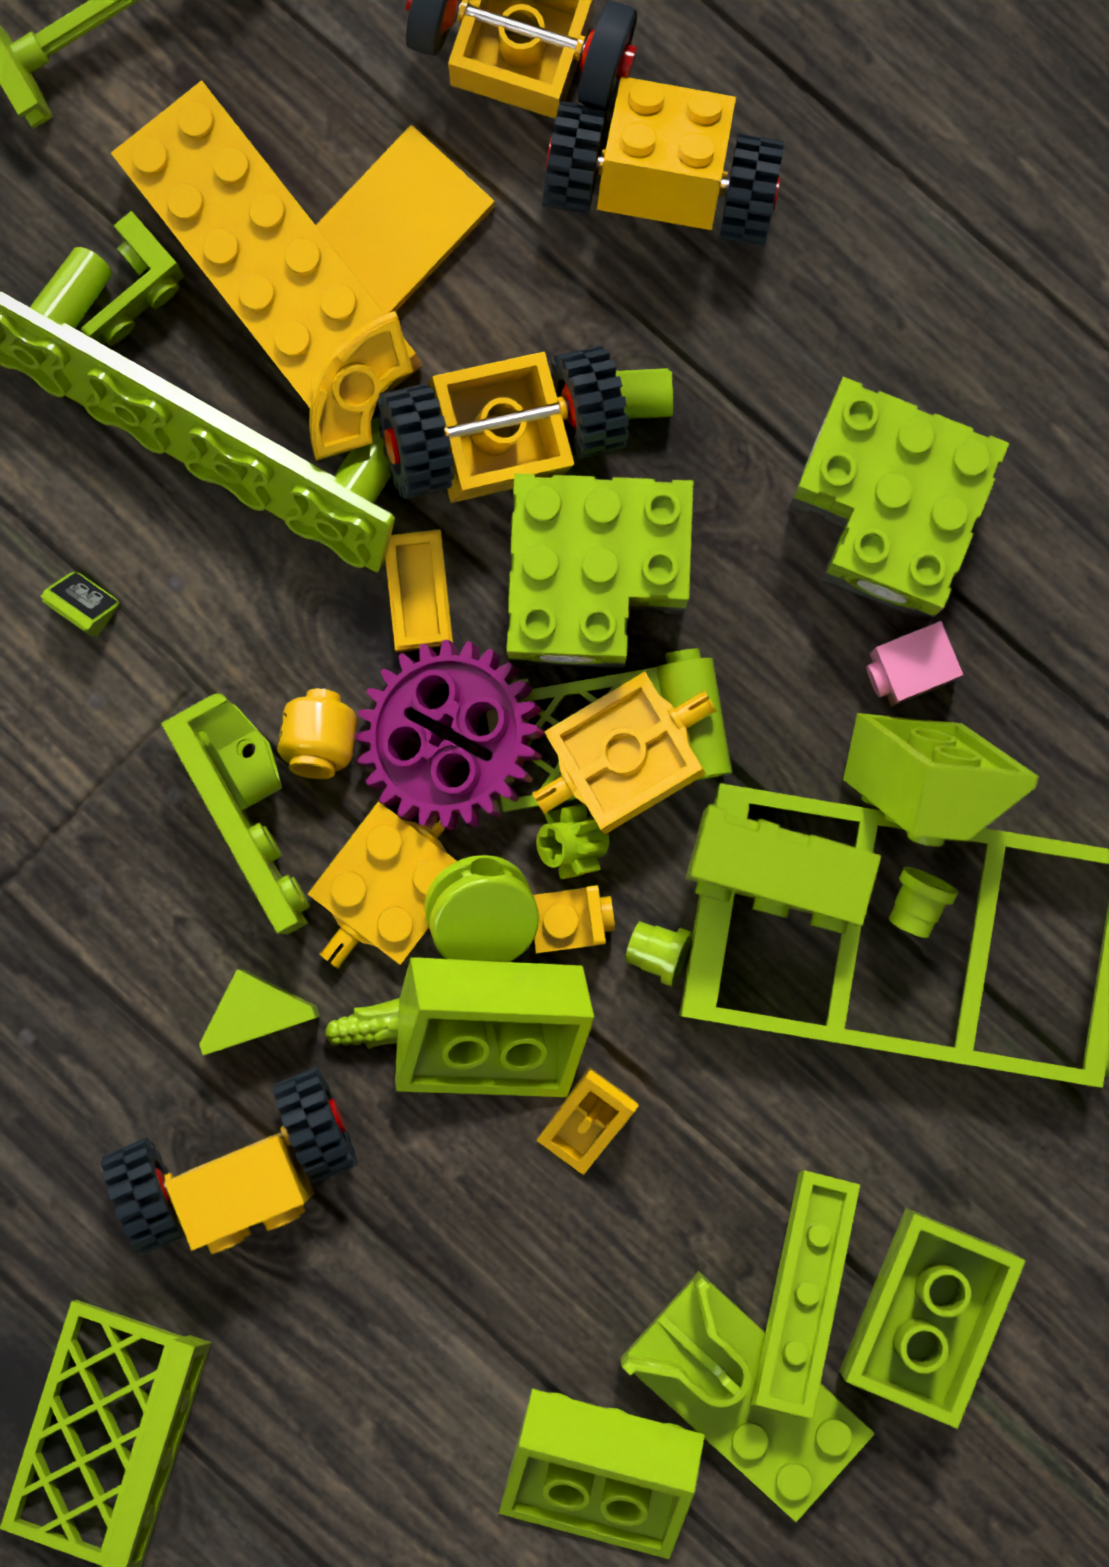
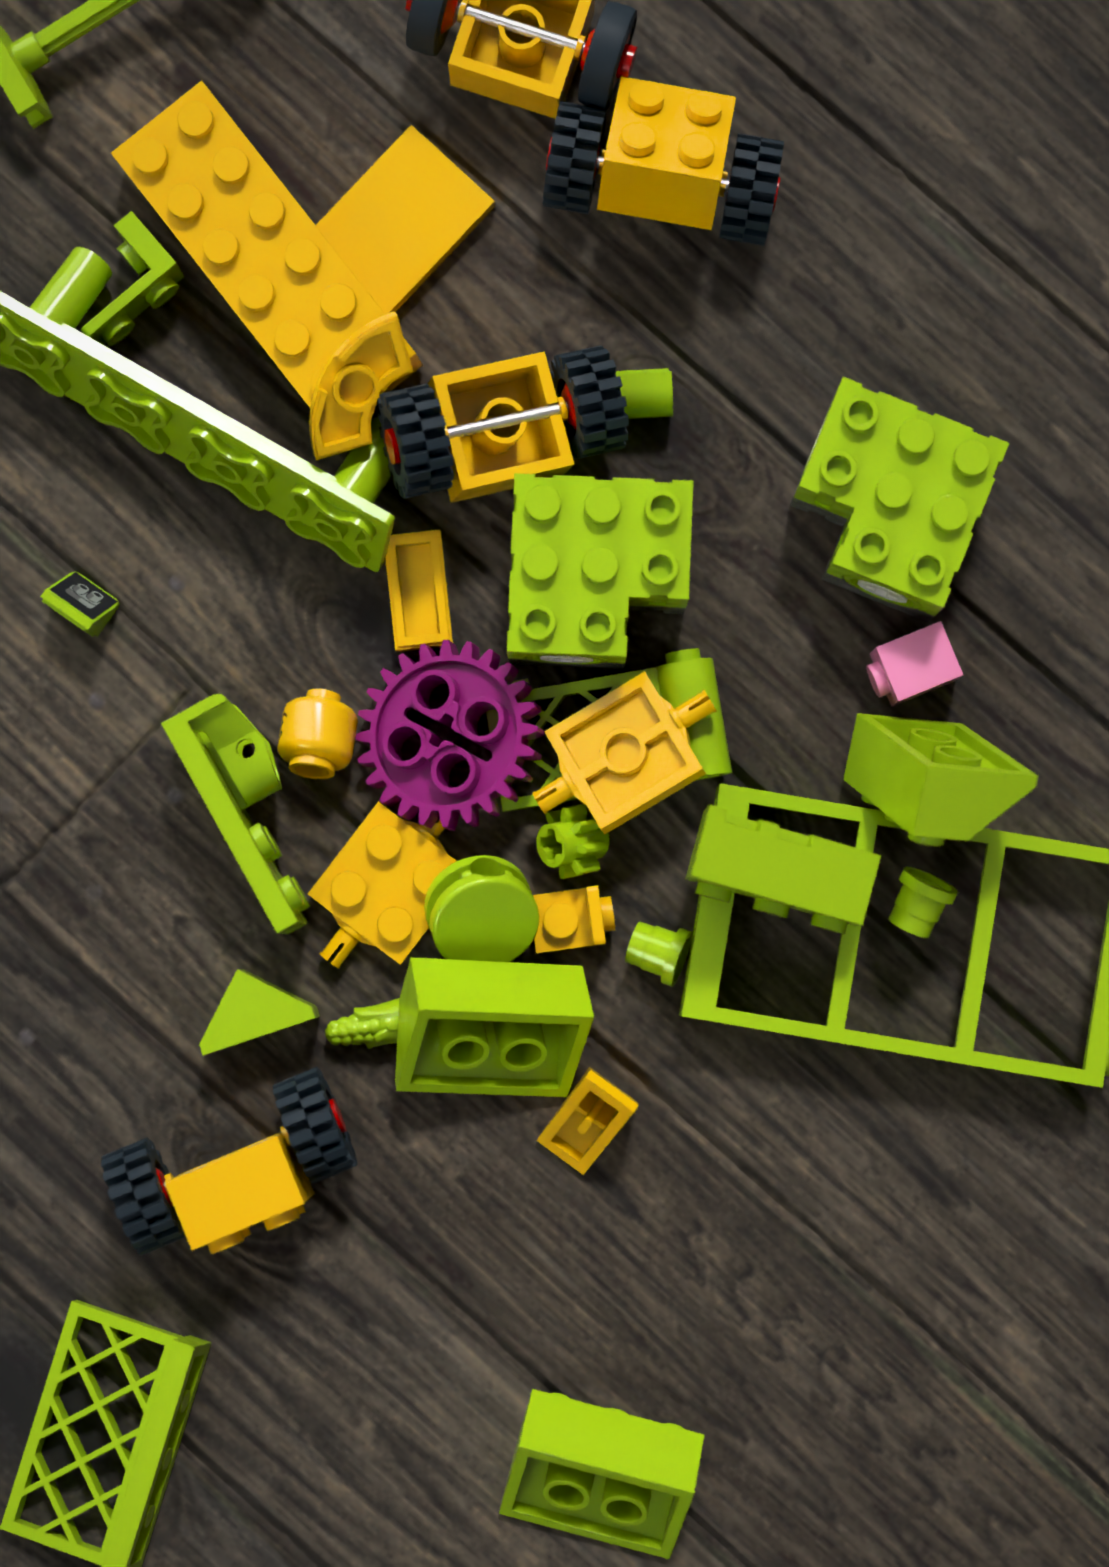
(705, 1365): lime plate -> none
(805, 1295): lime plate -> none
(931, 1318): lime brick -> none

